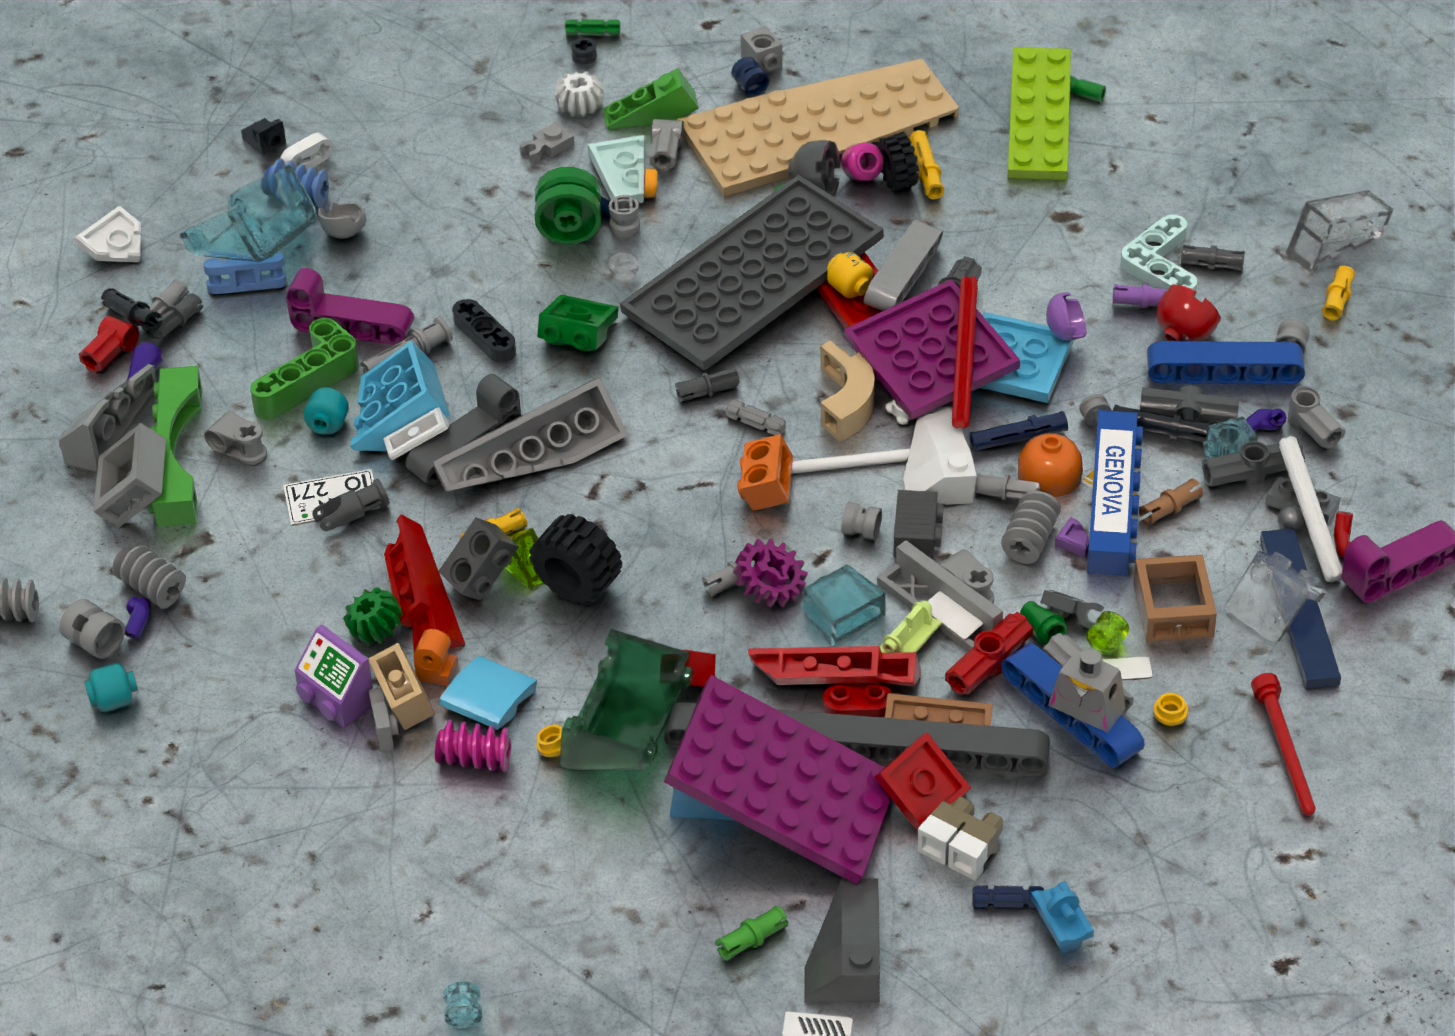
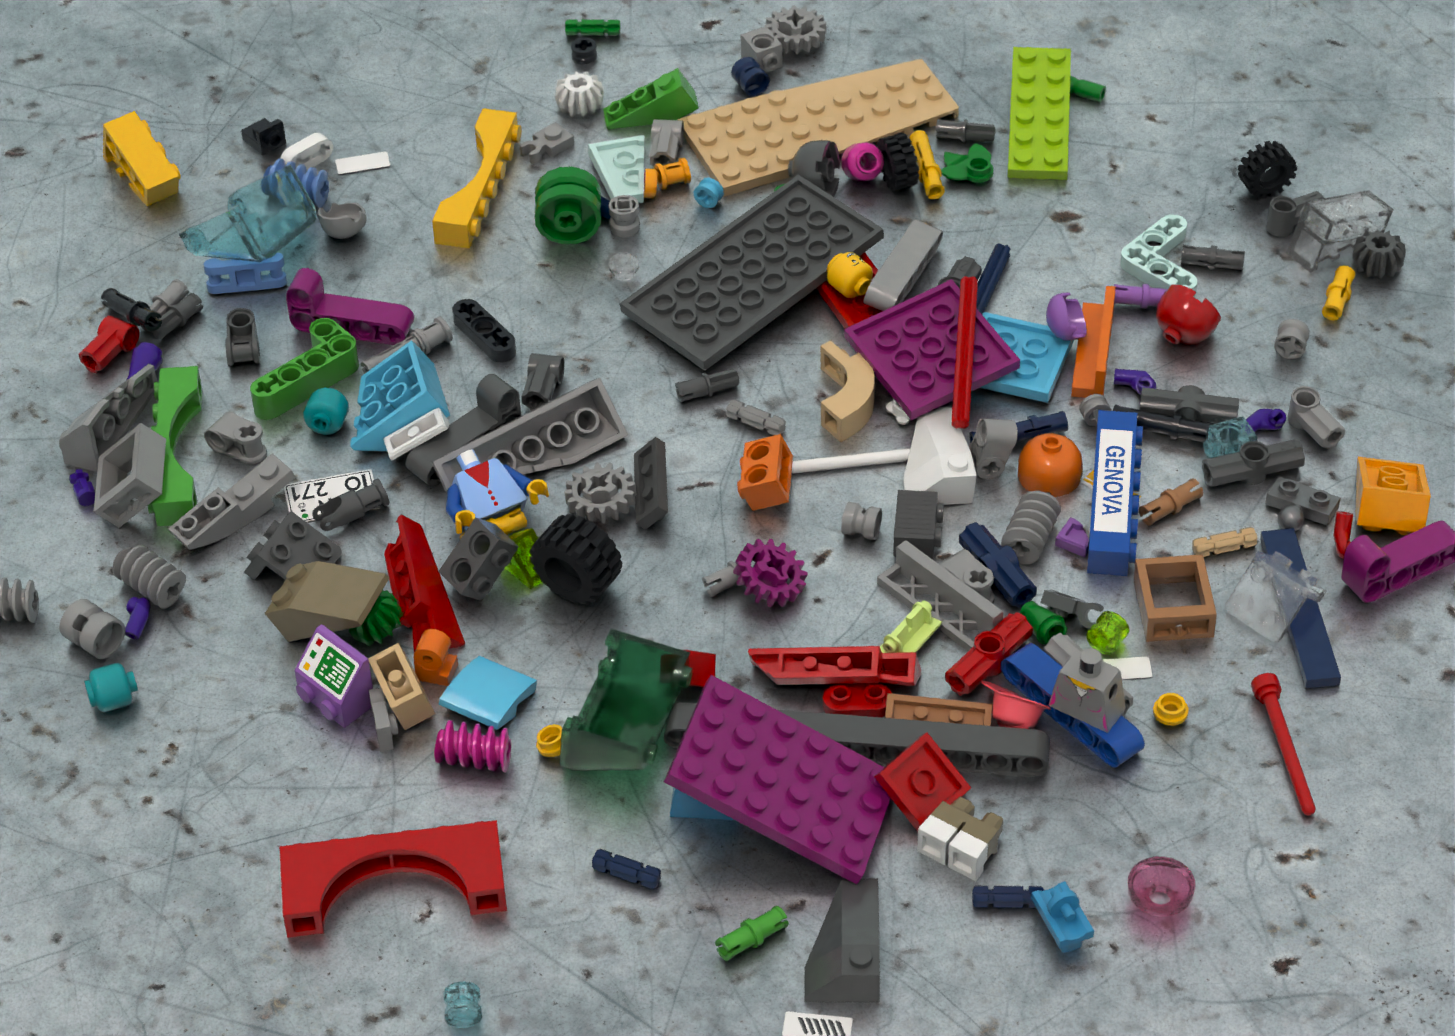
(83, 490): none -> dark purple piece
(112, 238): white plate -> none
(140, 158): none -> yellow wedge
(229, 511): none -> light grey slope
(242, 337): none -> dark grey piece
(290, 544): none -> dark grey bracket
(322, 871): none -> red arch
(323, 595): none -> dark tan slope
(362, 162): none -> white sticker
(461, 215): none -> yellow arch
(488, 490): none -> torso
(542, 376): none -> dark grey piece
(576, 322): green plate -> none
(600, 492): none -> light grey gear
(626, 868): none -> dark blue axle
(650, 483): none -> dark grey plate
(673, 173): none -> light orange bush
(708, 192): none -> medium azure bush
(797, 28): none -> light grey gear
(843, 603): clear light blue torso -> none
(953, 615): white sticker -> none
(965, 130): none -> dark grey axle
(974, 166): none -> green plate
(991, 275): none -> dark blue axle
(992, 446): none -> light grey piece
(1001, 561): none -> dark blue piece
(1004, 487): light grey axle -> none
(1013, 709): none -> coral piece
(1094, 348): none -> orange fence
(1135, 379): none -> dark purple arm
(1163, 876): none -> clear pink piece
(1225, 362): blue beam -> none
(1225, 542): none -> tan axle
(1253, 170): none -> black tyre
(1285, 213): none -> dark grey piece
(1311, 509): white axle -> none
(1379, 254): none -> dark grey gear
(1391, 495): none -> light orange slope

